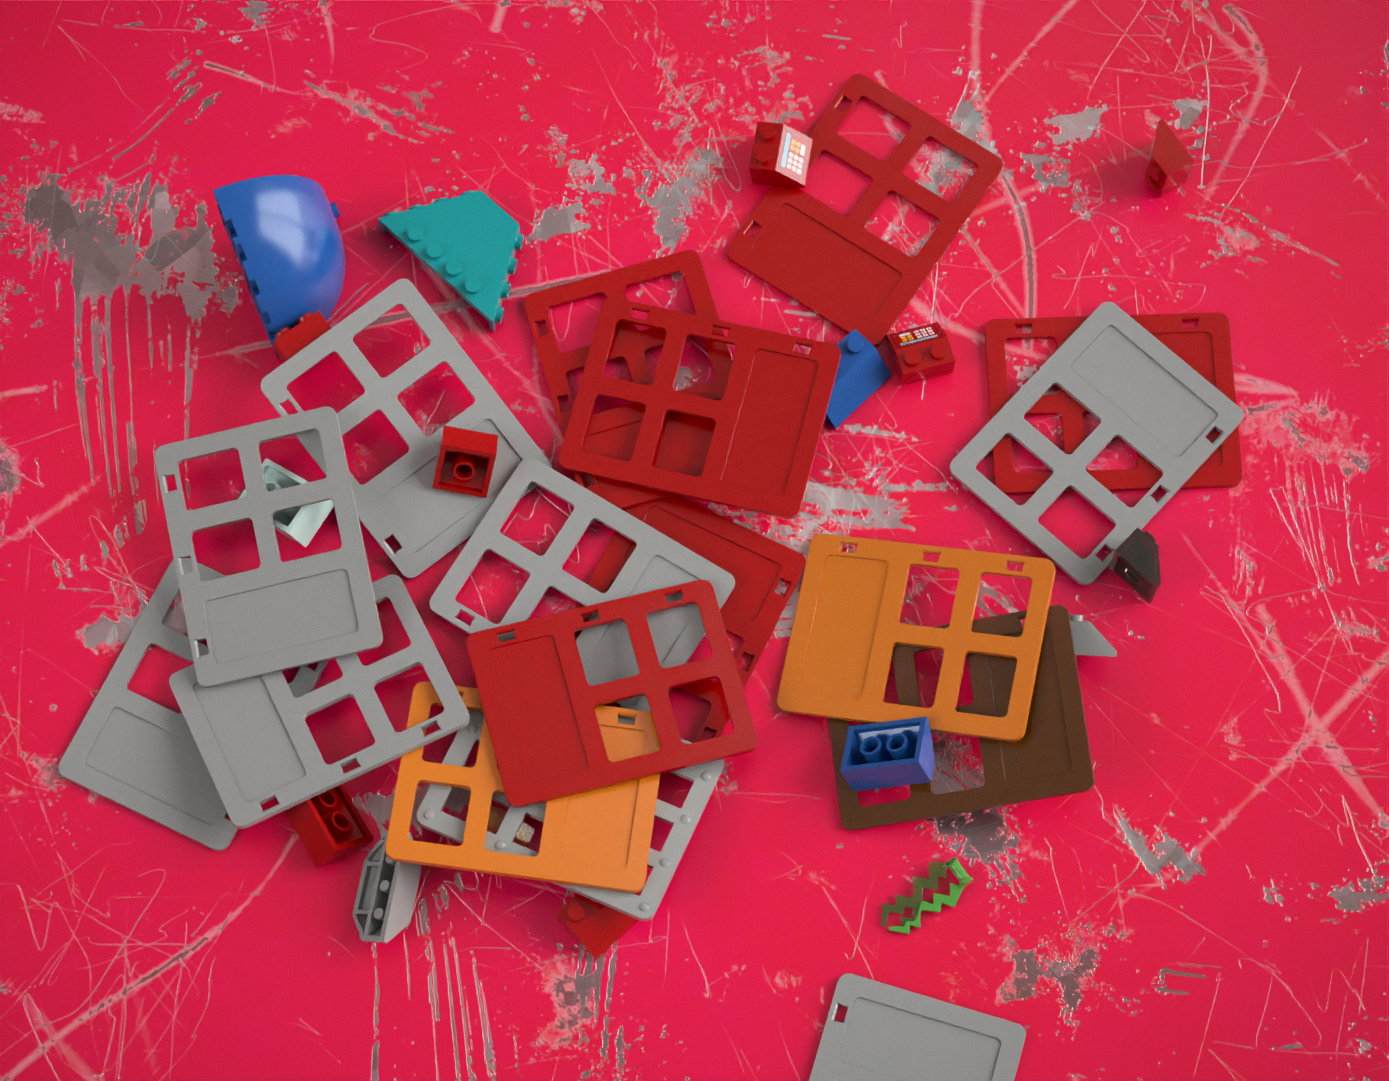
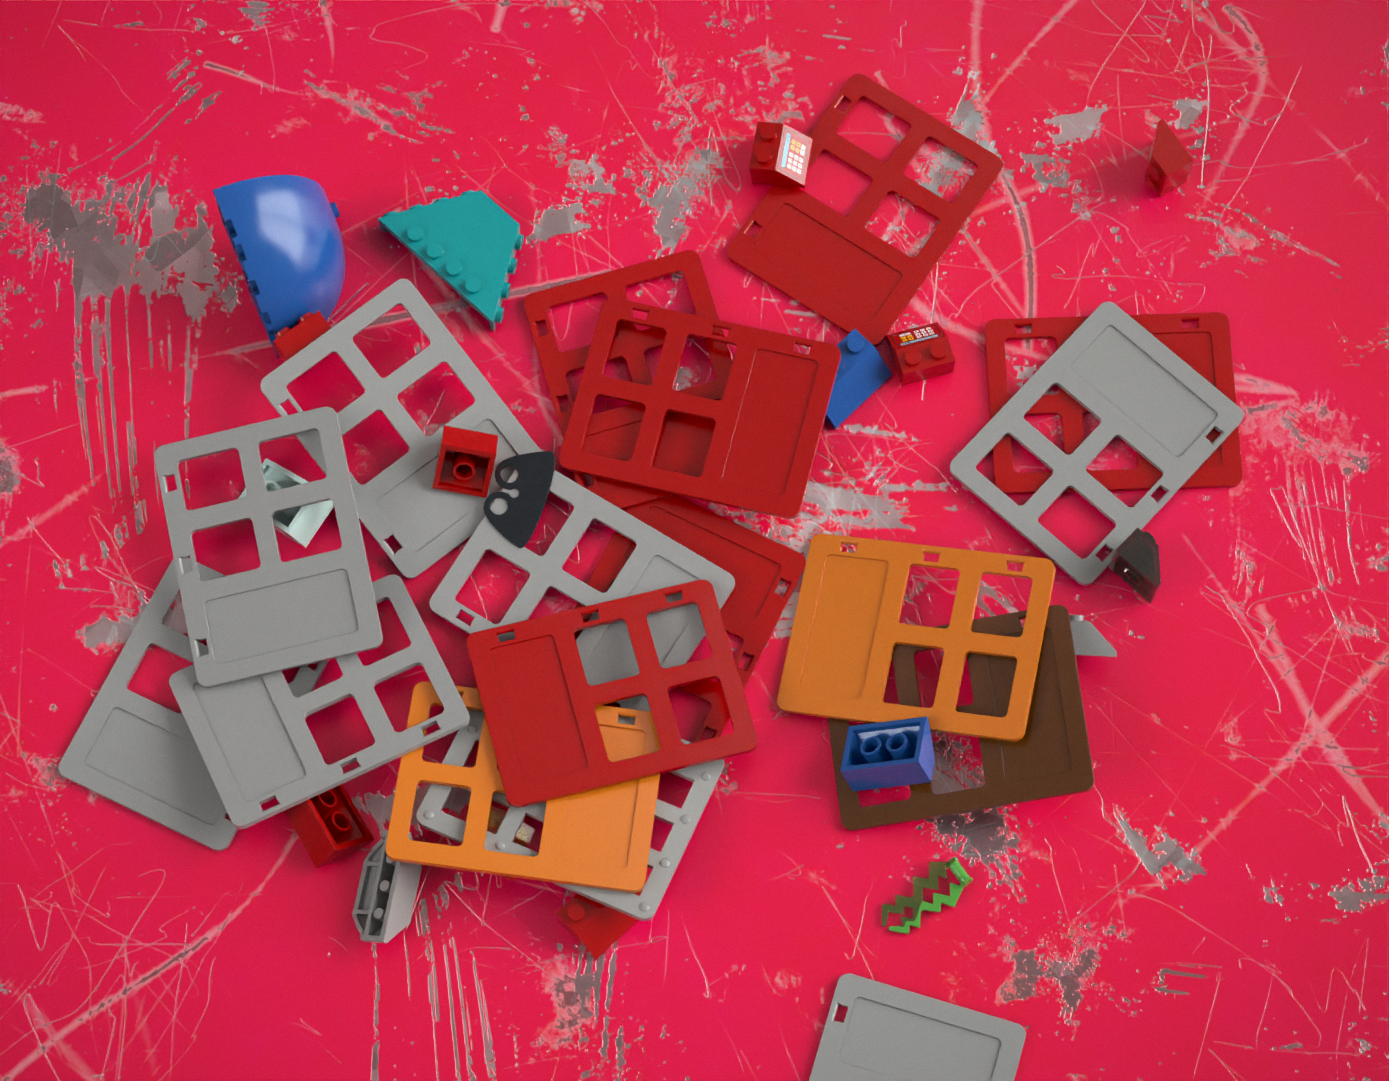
(524, 511): none -> black piece

